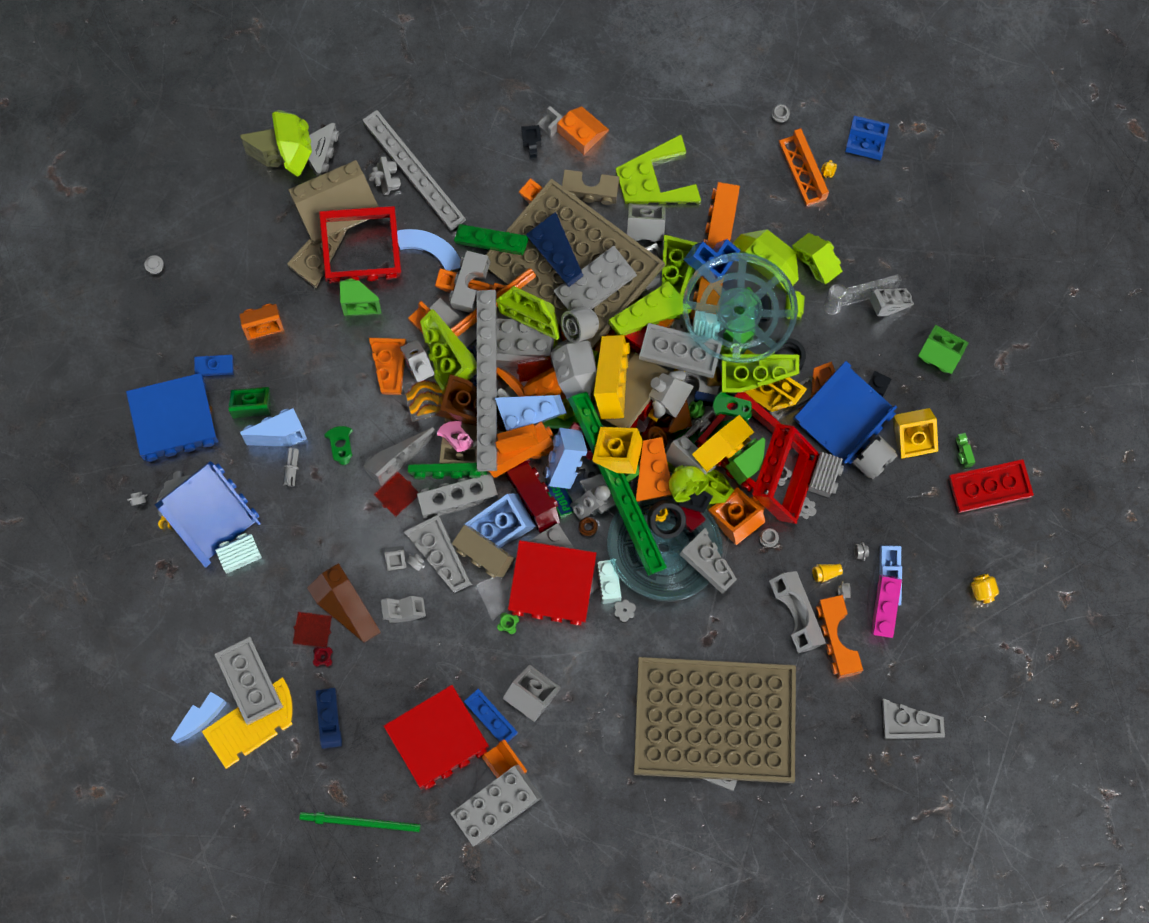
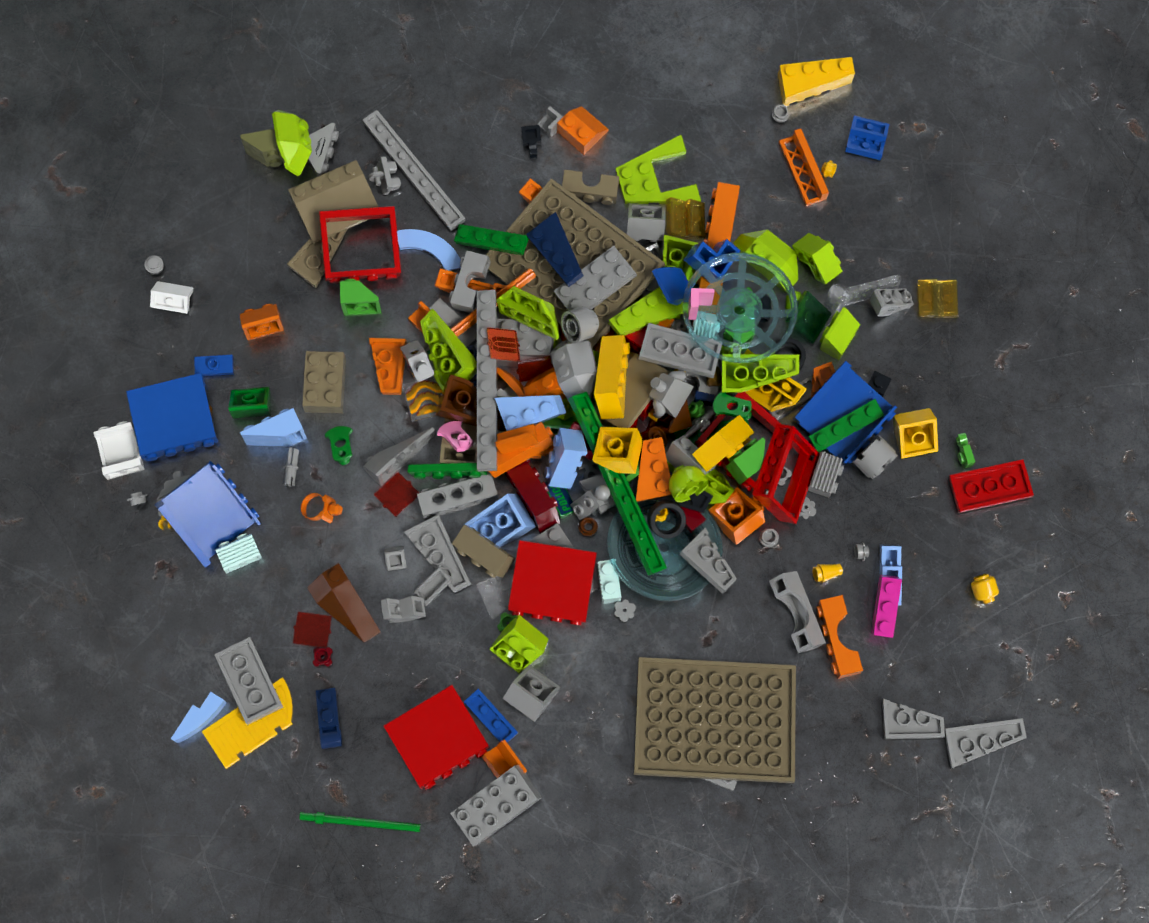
(118, 450): none -> white panel
(171, 297): none -> white panel
(324, 382): none -> dark tan brick
(330, 508): none -> orange piece
(416, 561): light grey plate -> none
(433, 585): none -> light grey tile
(503, 344): none -> clear red piece
(519, 644): none -> lime slope
(672, 283): none -> blue slope
(685, 218): none -> clear yellow slope
(699, 297): none -> bright pink panel
(810, 317): none -> clear green tile
(813, 77): none -> yellow wedge
(839, 333): none -> lime slope
(845, 590): light grey plate -> none
(846, 425): none -> green plate
(938, 298): none -> clear yellow slope
(943, 349): bright green slope -> none
(977, 740): none -> light grey wing

